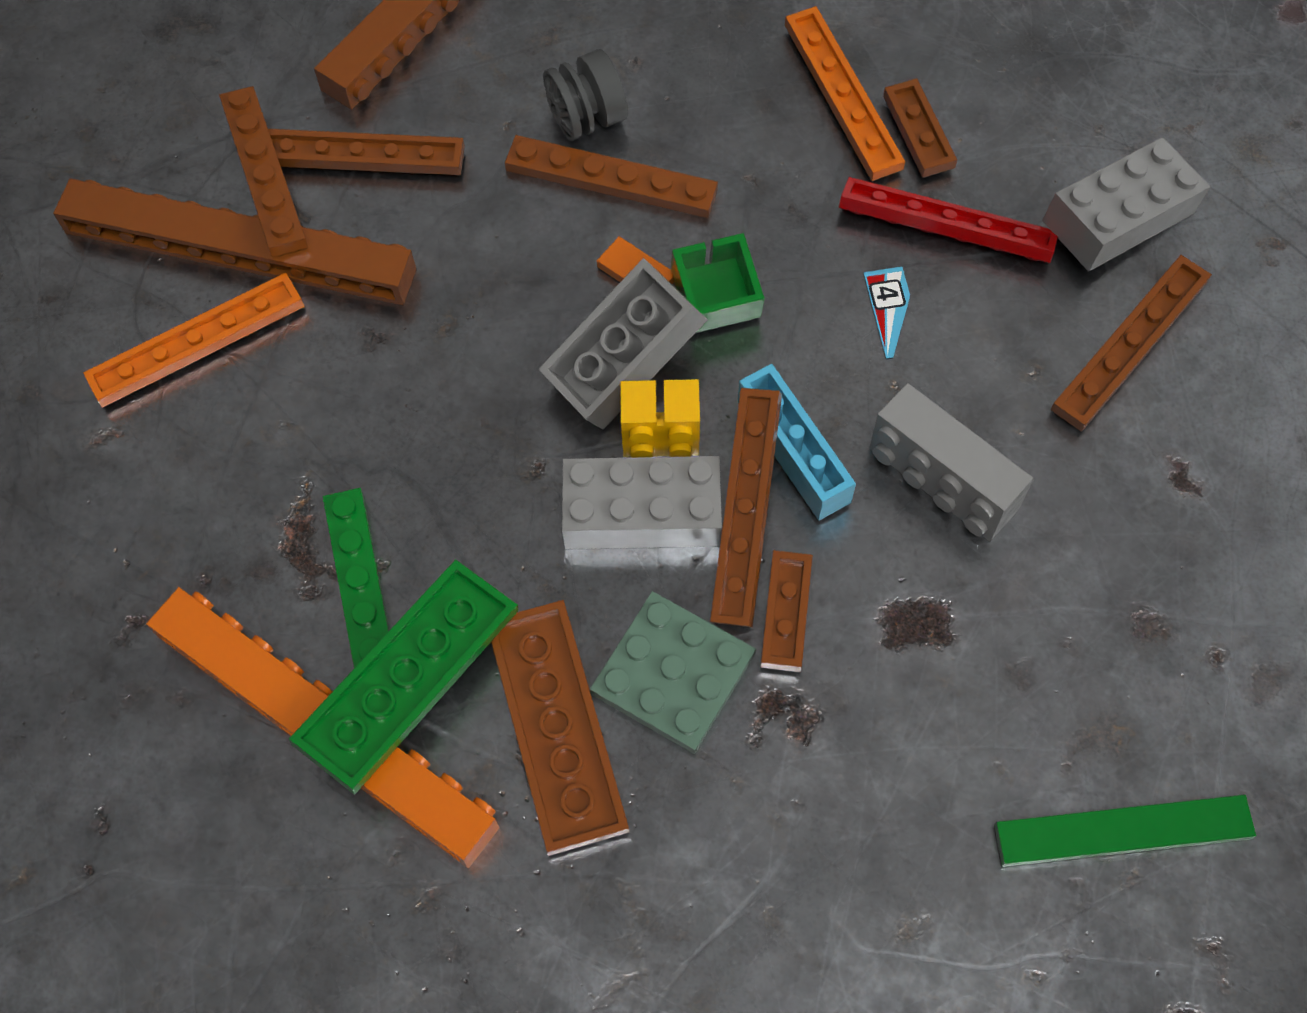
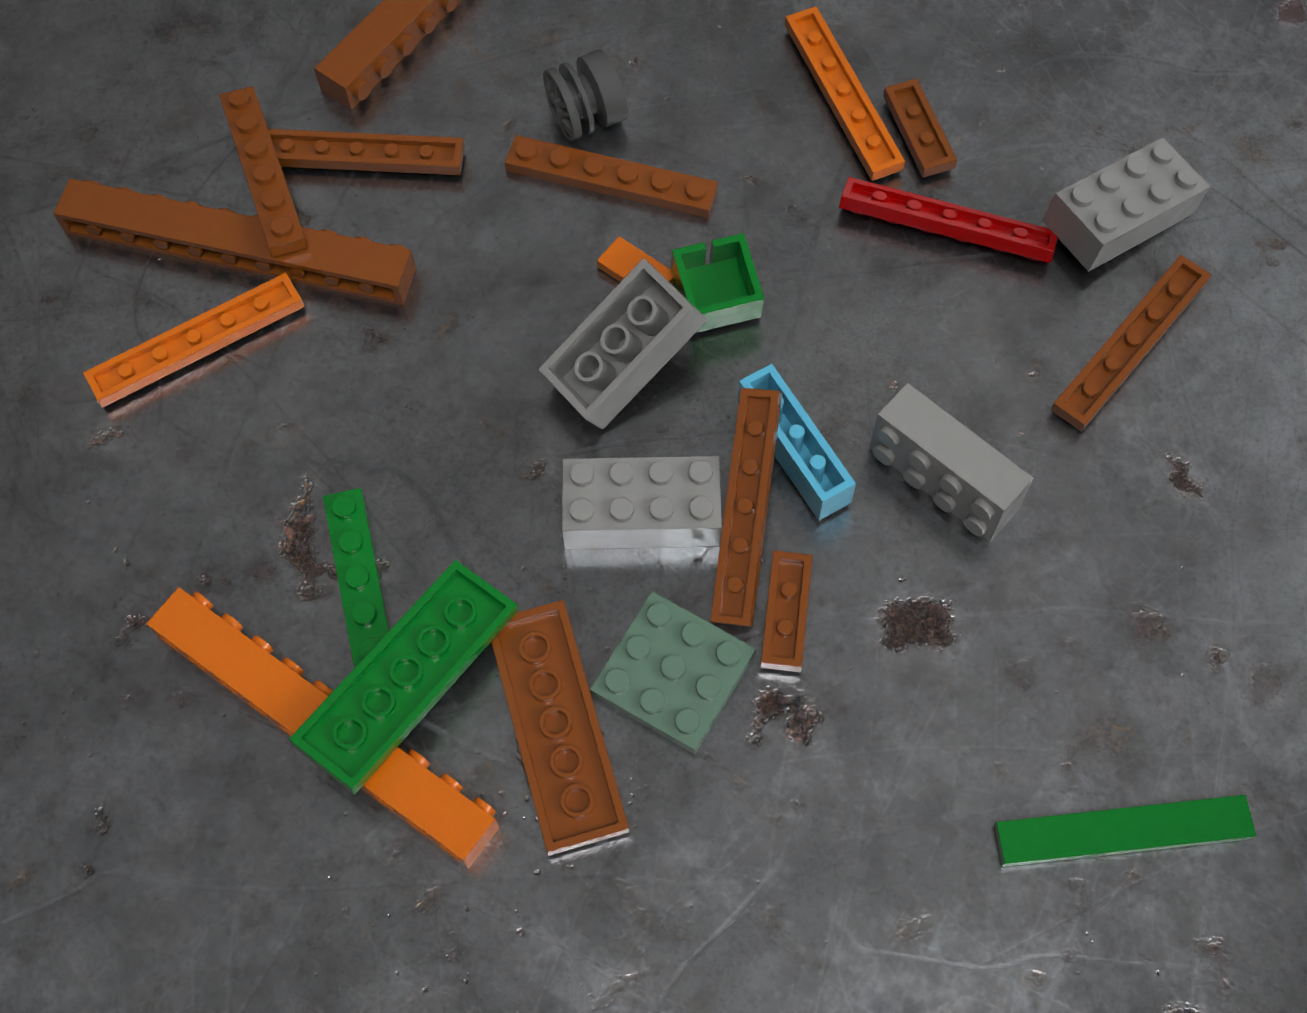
(660, 433): yellow piece -> none
(889, 302): sticker -> none

